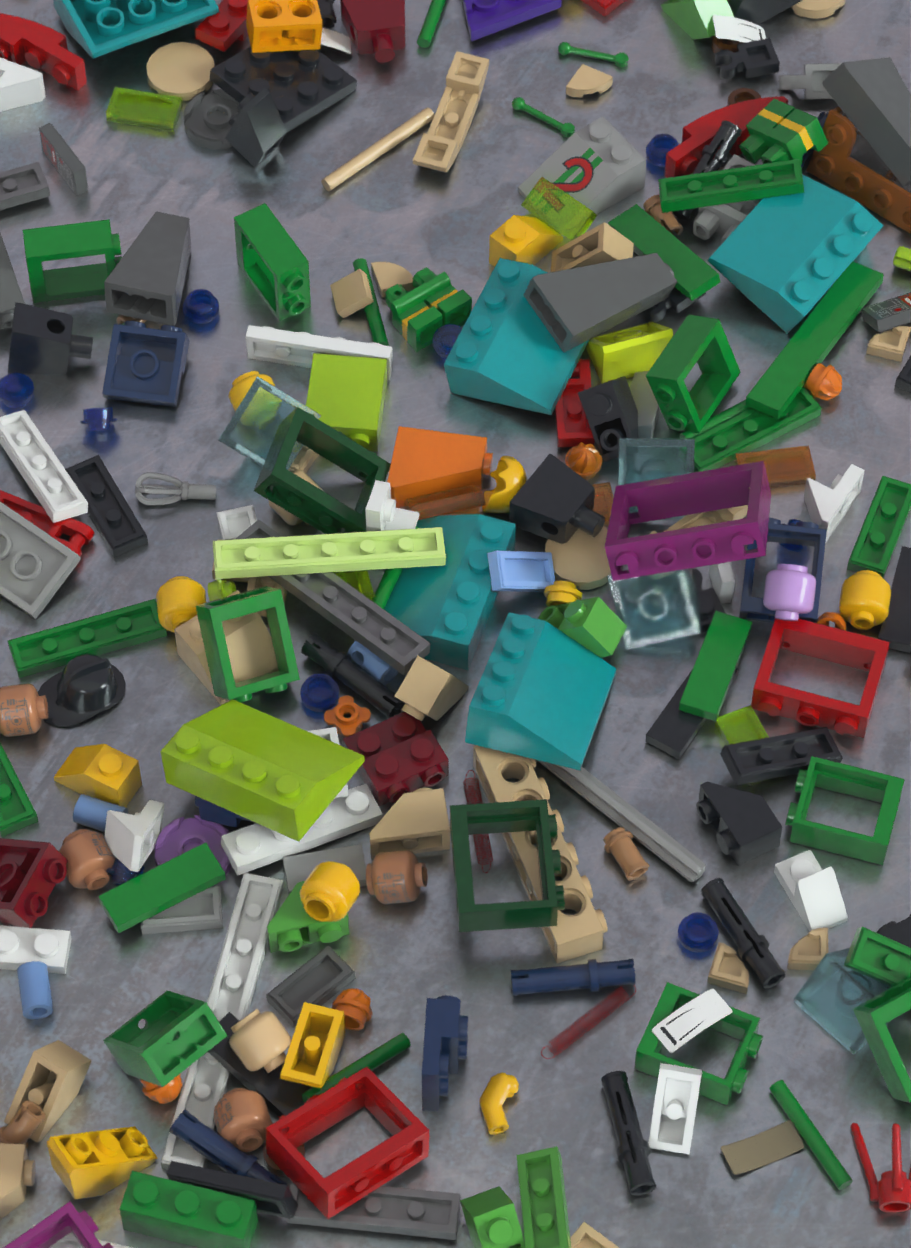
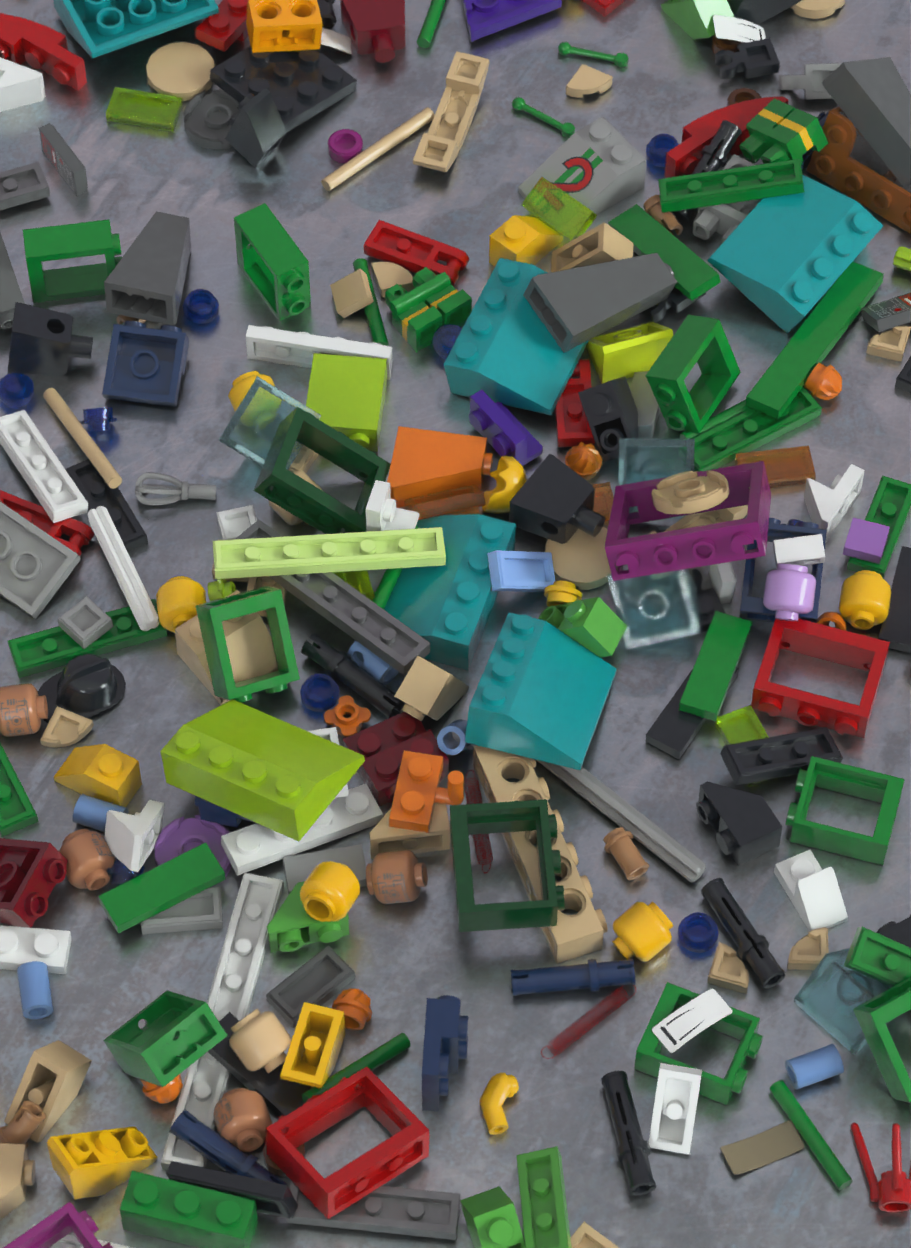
(65, 729): none -> tan tile
(82, 438): none -> tan bar
(85, 622): none -> light grey tile
(123, 568): none -> white axle
(344, 145): none -> magenta tile
(414, 251): none -> red plate
(419, 791): none -> orange plate
(446, 741): none -> medium blue piece
(502, 429): none -> dark purple bracket
(642, 931): none -> yellow head
(689, 493): none -> tan tile
(799, 550): none -> white piece
(814, 1066): none -> medium blue piece
(866, 540): none -> medium lavender tile

